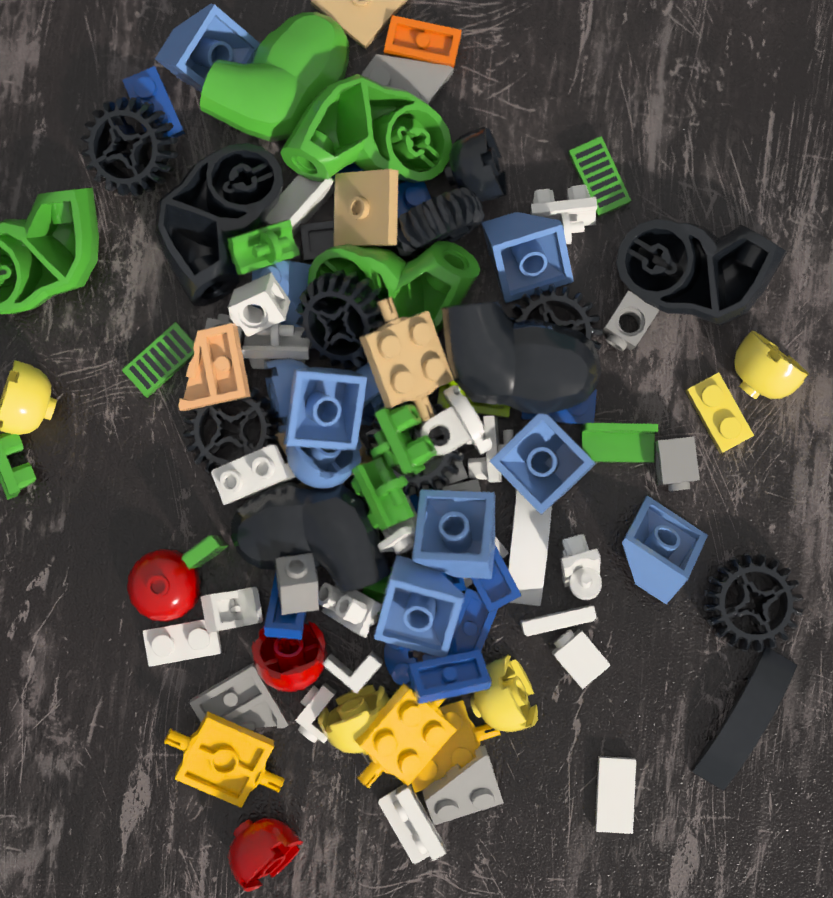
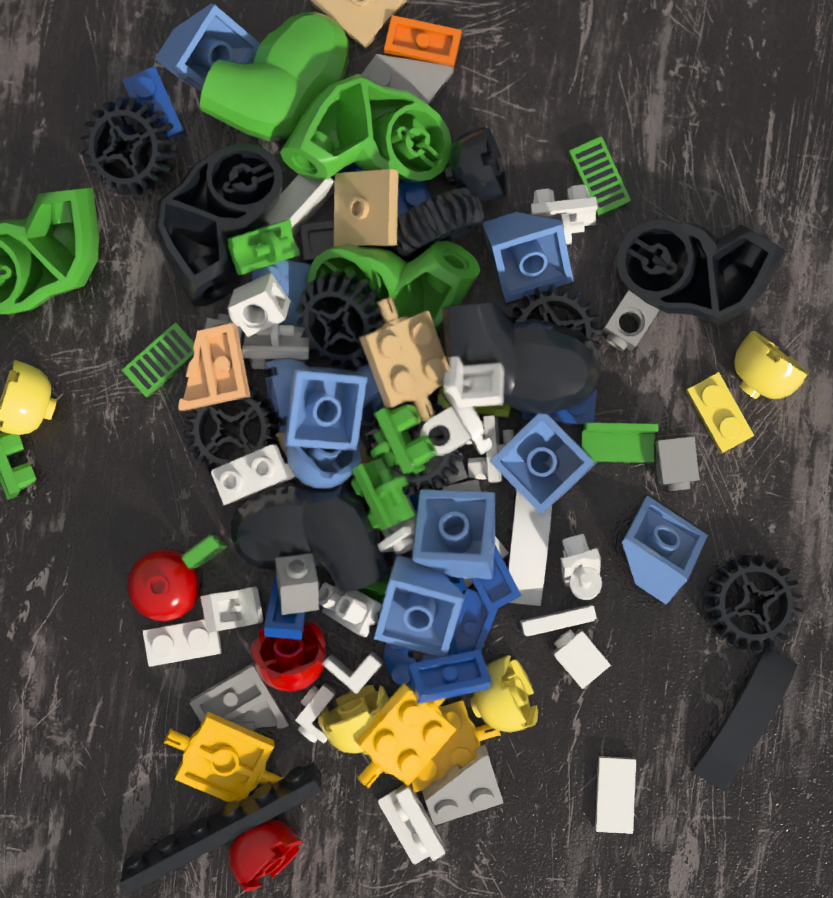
(222, 827): none -> black plate
(474, 384): none -> white bracket

